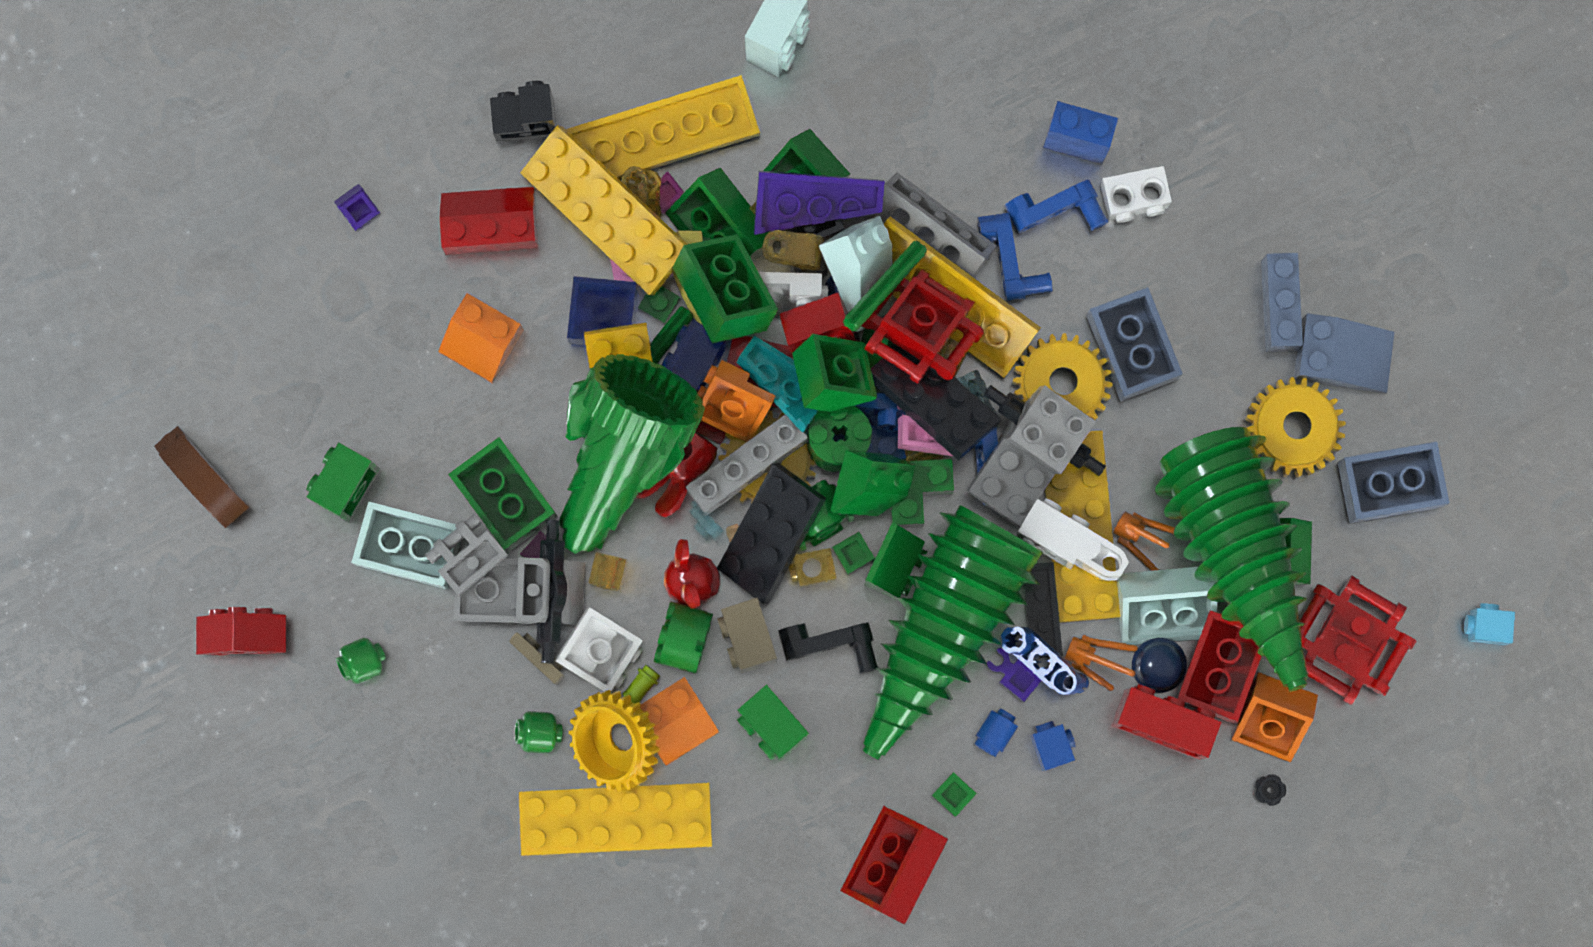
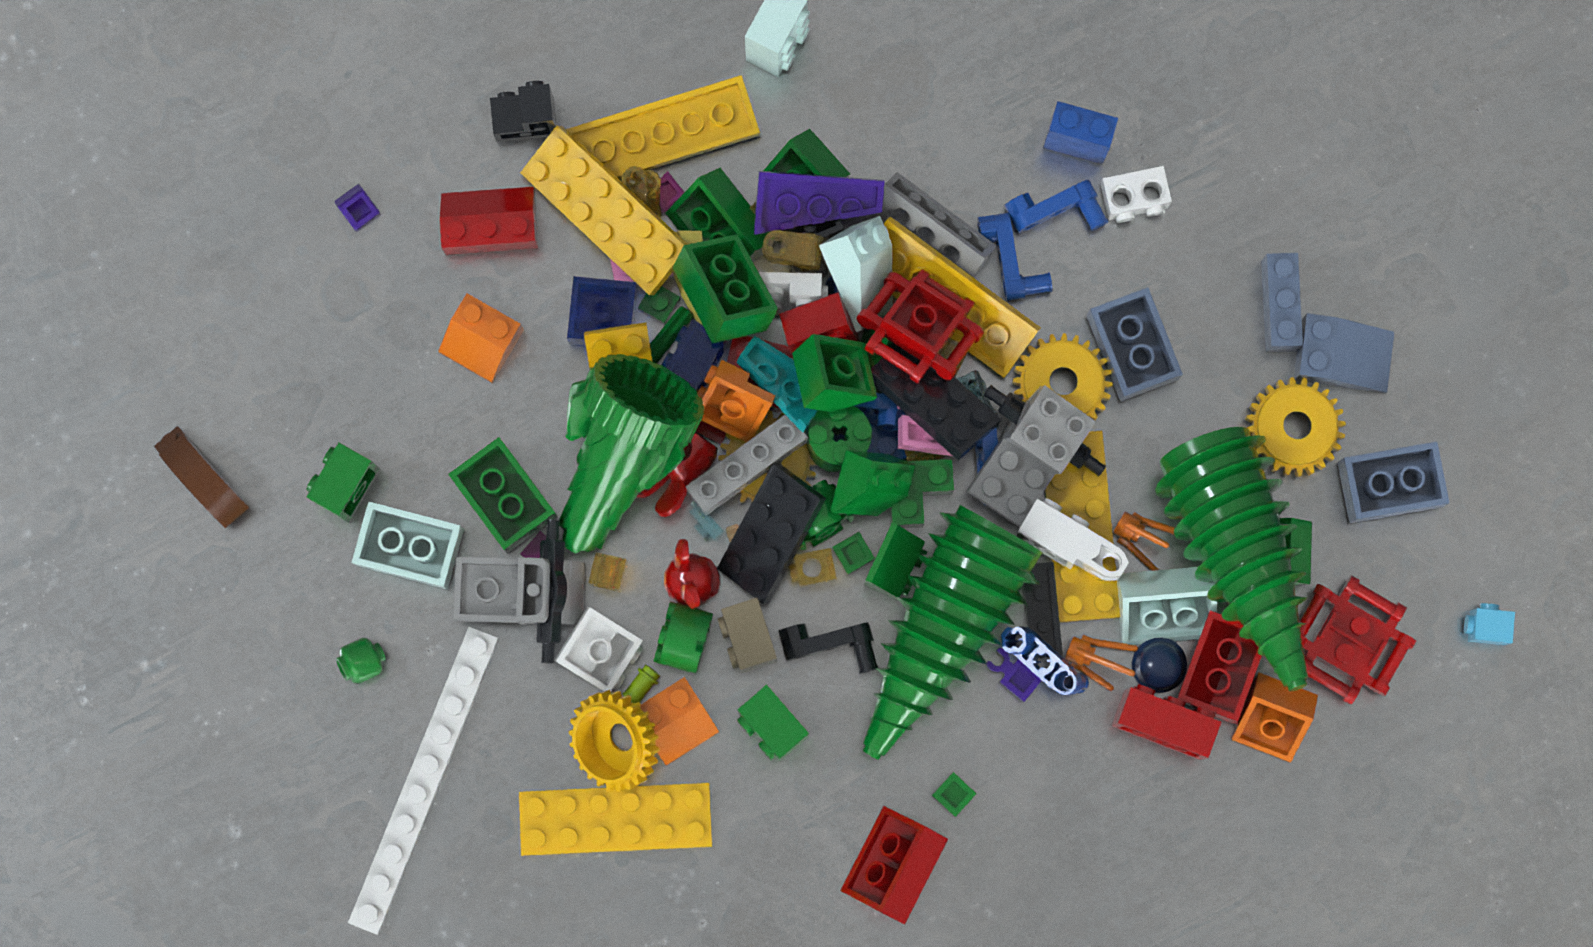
(240, 632): red brick -> none
(423, 781): none -> white plate
(473, 561): light grey plate -> none
(528, 647): dark tan plate -> none
(538, 732): green head -> none
(884, 286): green axle -> none
(996, 732): blue brick -> none
(1053, 745): blue brick -> none
(1264, 796): black plate -> none

